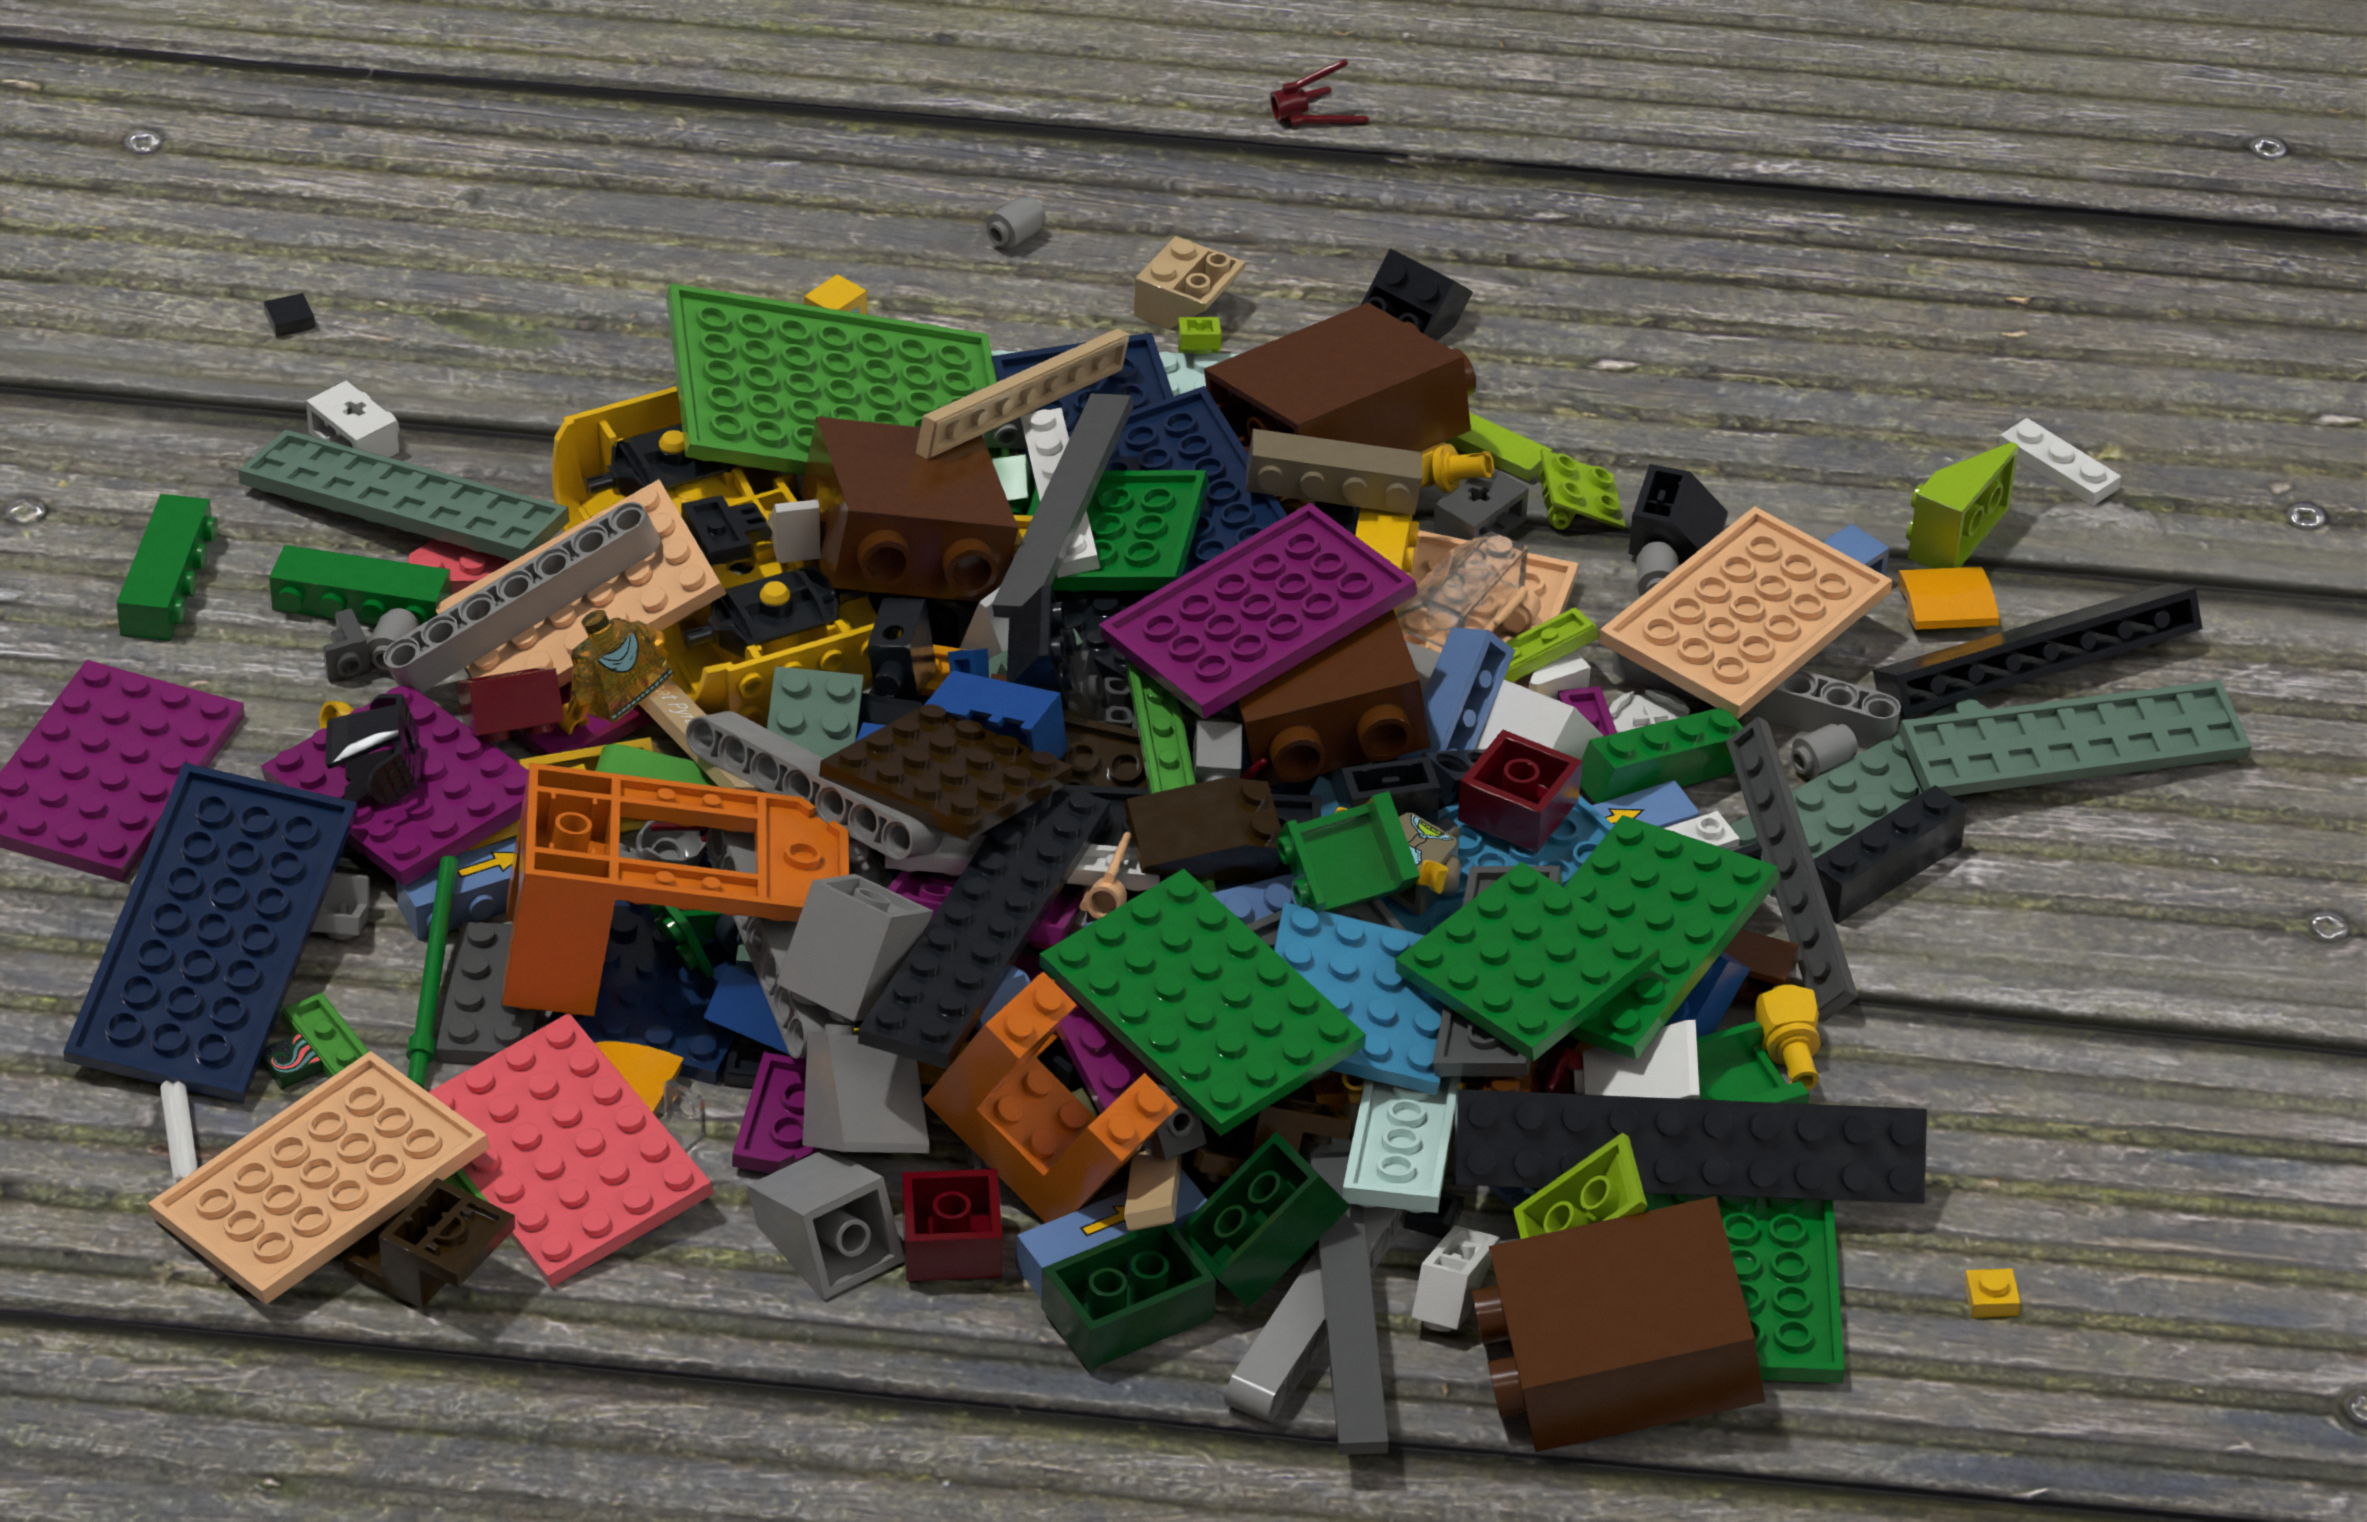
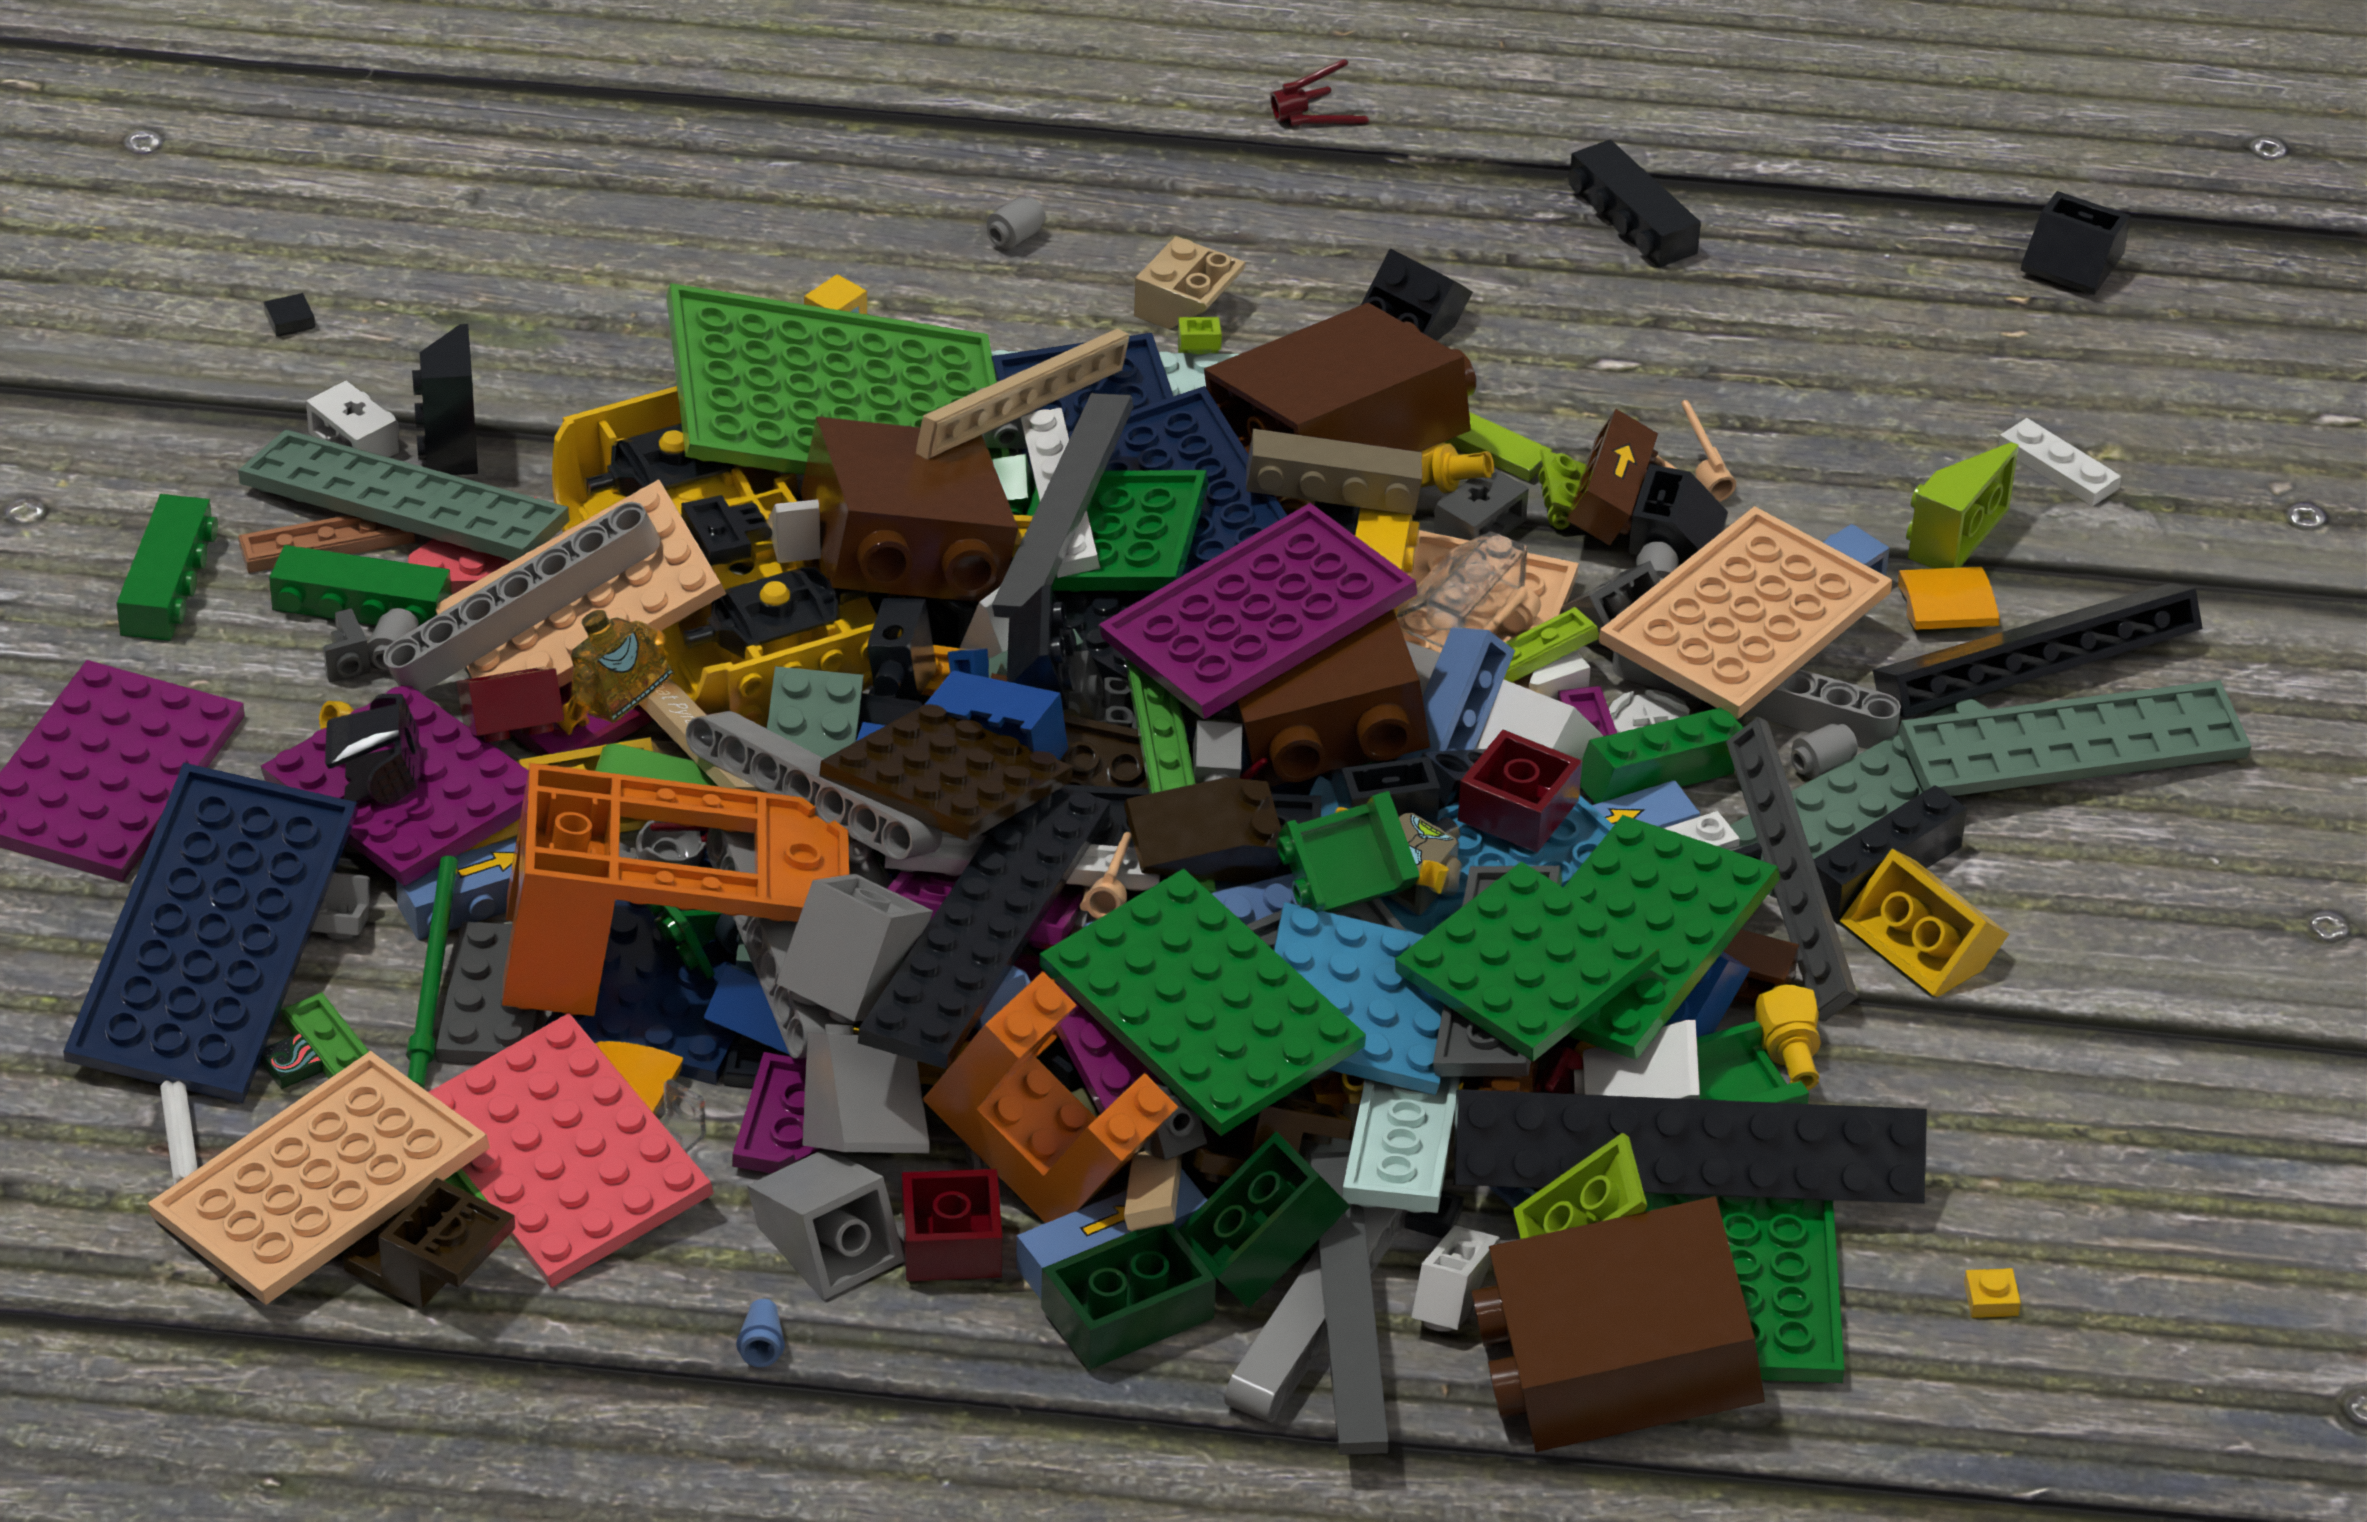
(338, 534): none -> nougat tile
(446, 405): none -> black slope
(761, 1335): none -> medium blue cone
(1613, 477): none -> reddish brown brick
(1615, 594): none -> dark grey brick
(1634, 203): none -> black brick
(1712, 471): none -> light nougat plant
(1923, 925): none -> yellow slope
(2076, 243): none -> black slope

